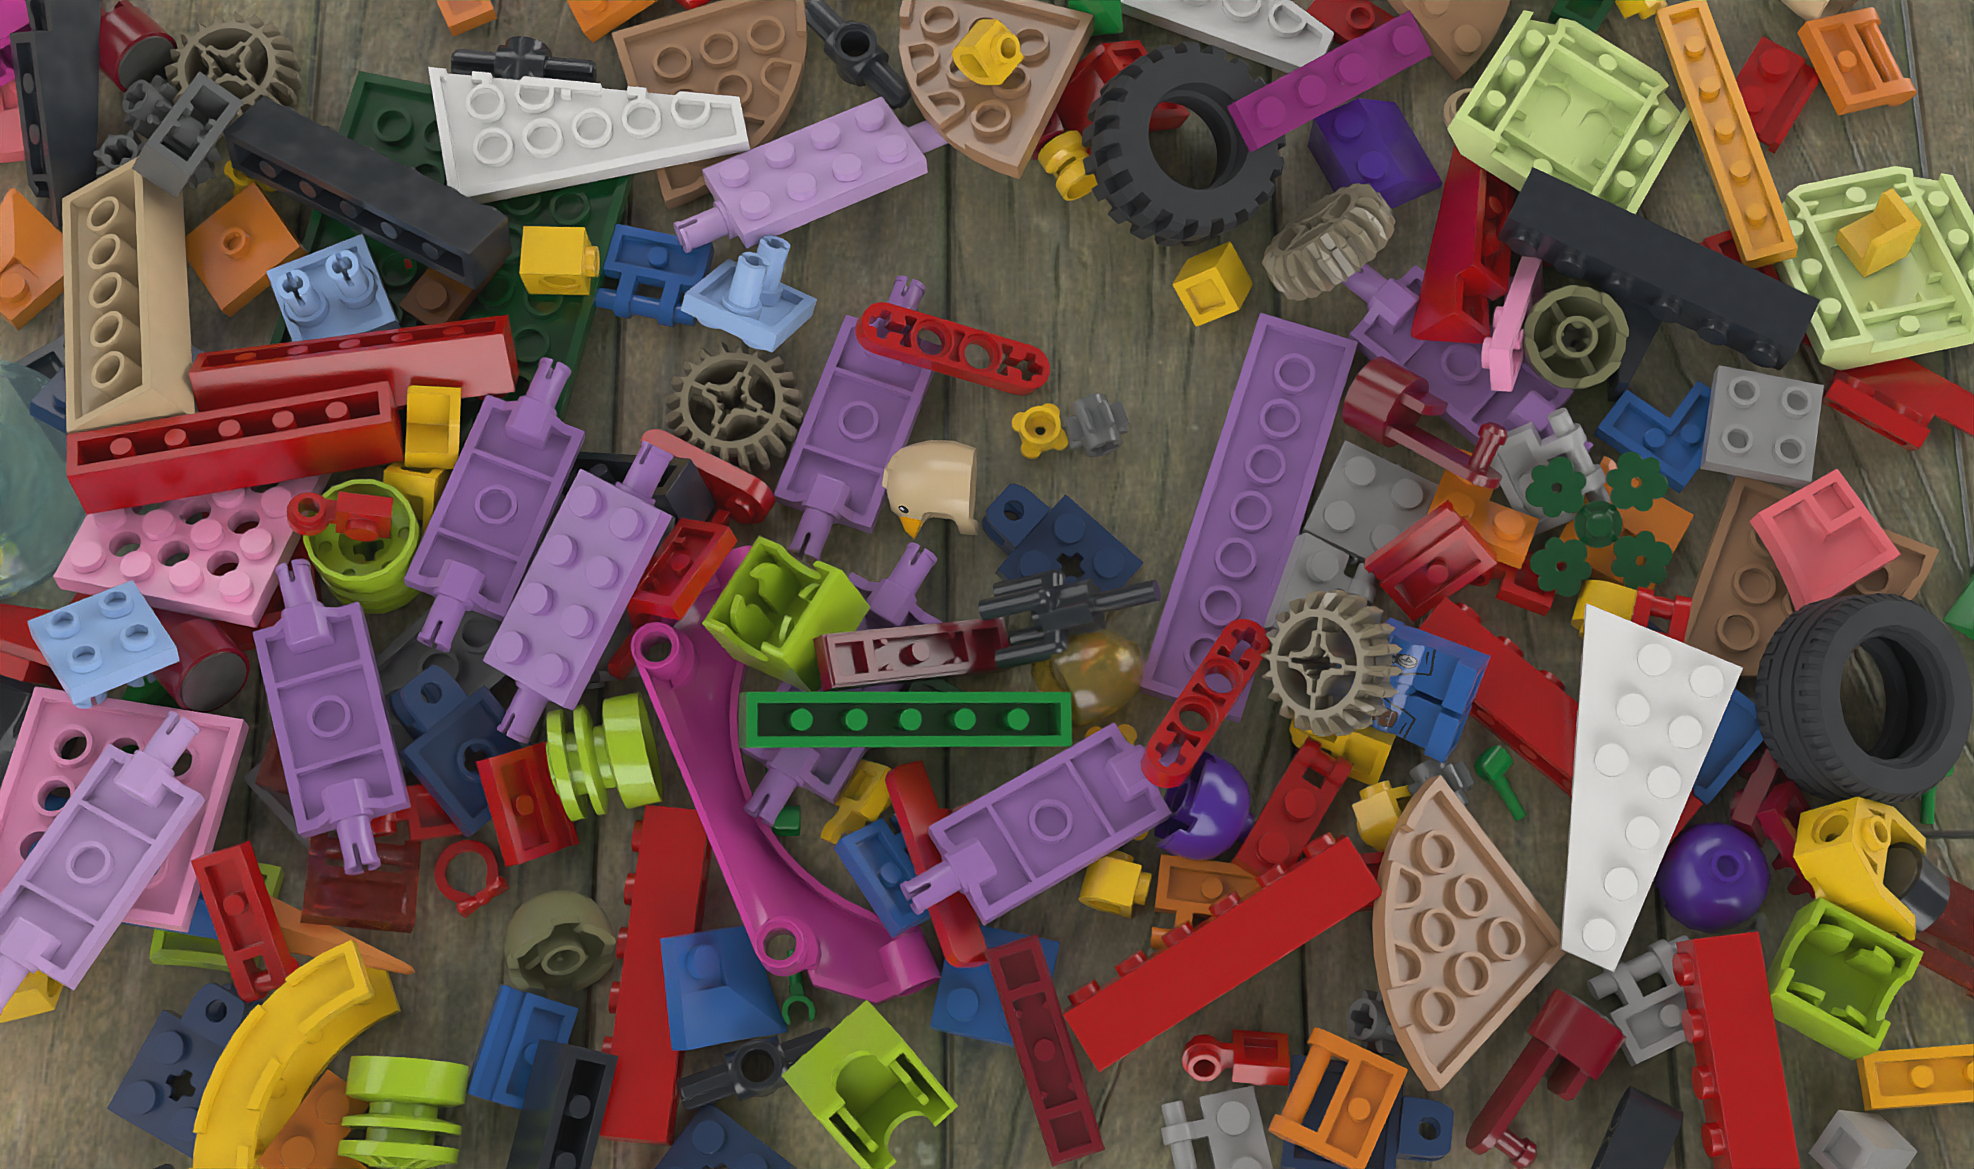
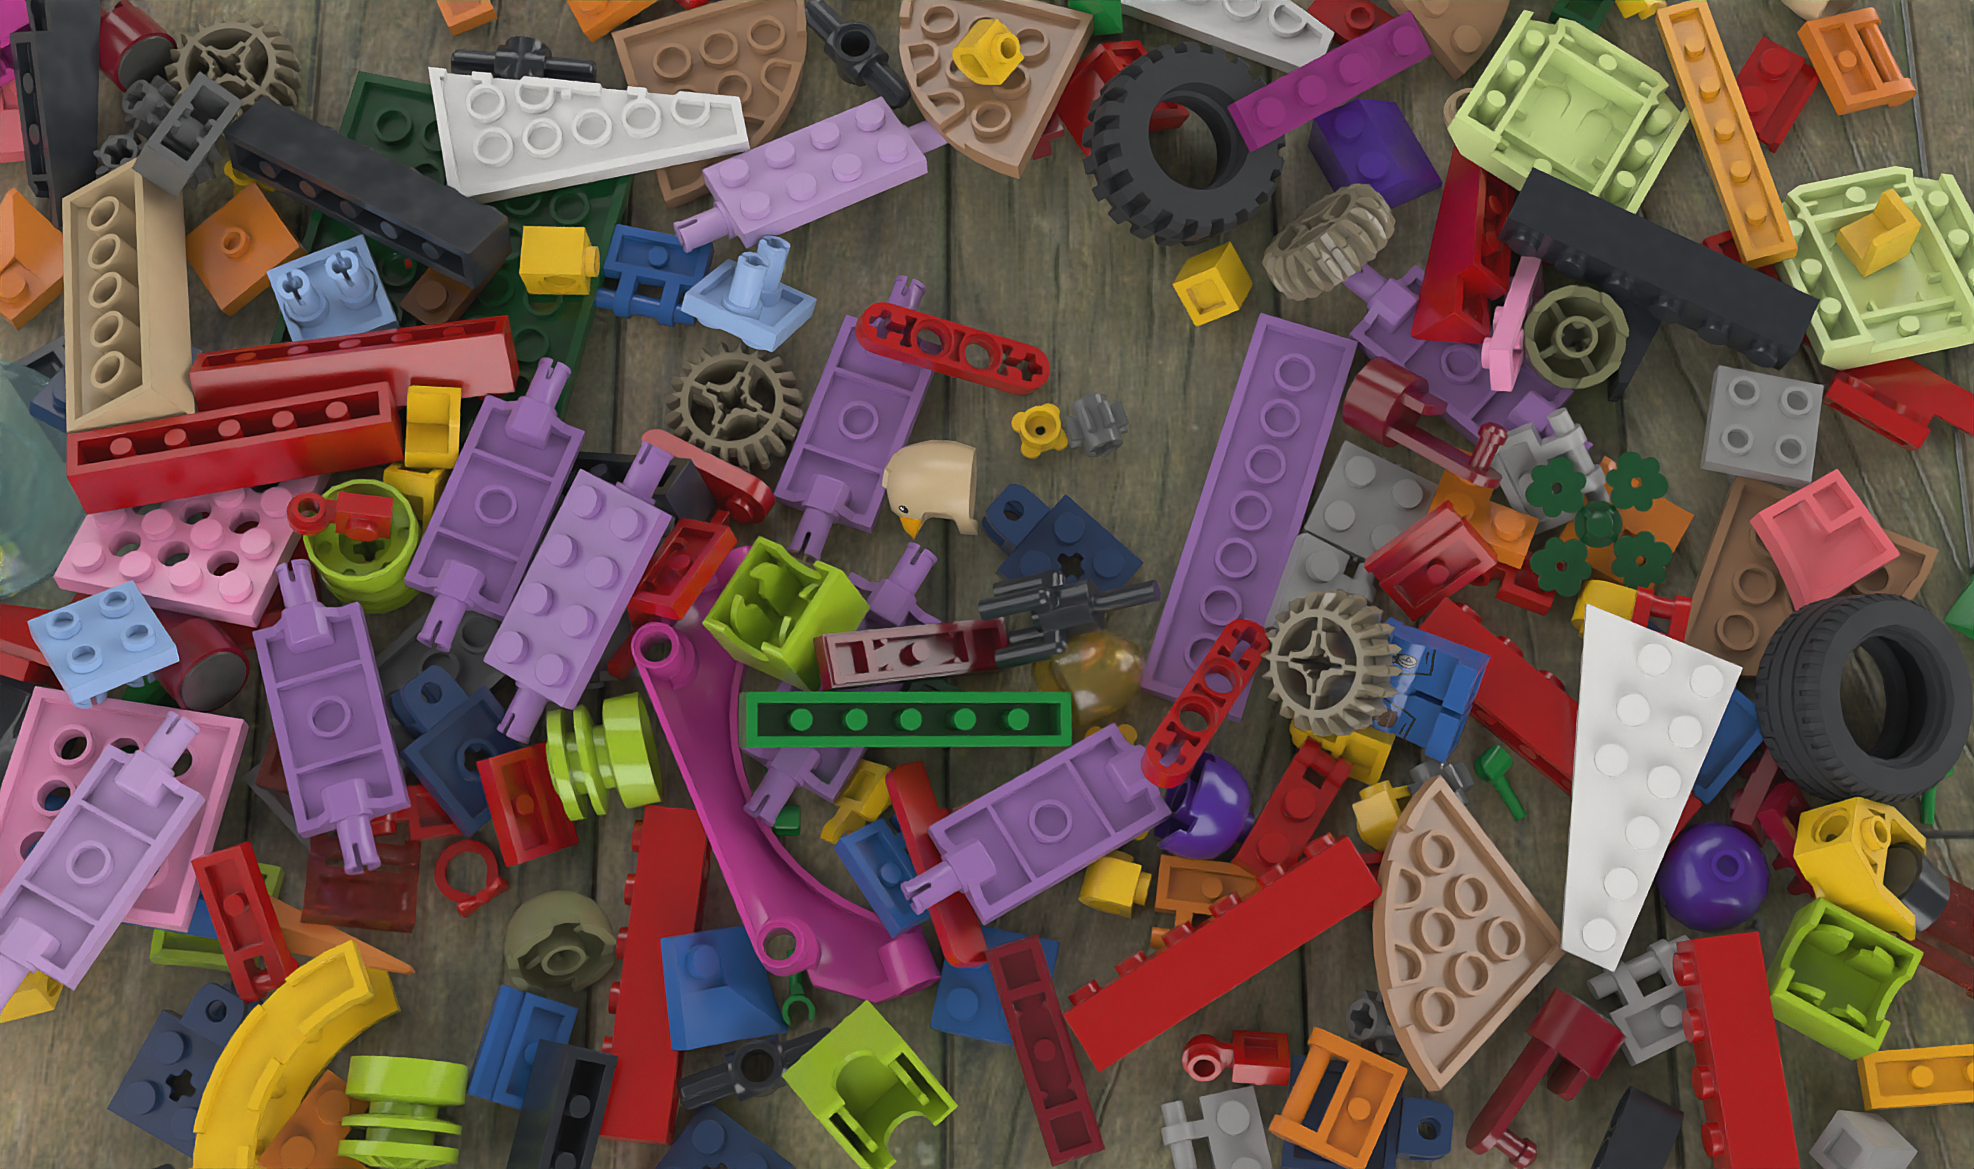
(1064, 159): yellow wheel -> none
(1673, 441): blue plate -> none

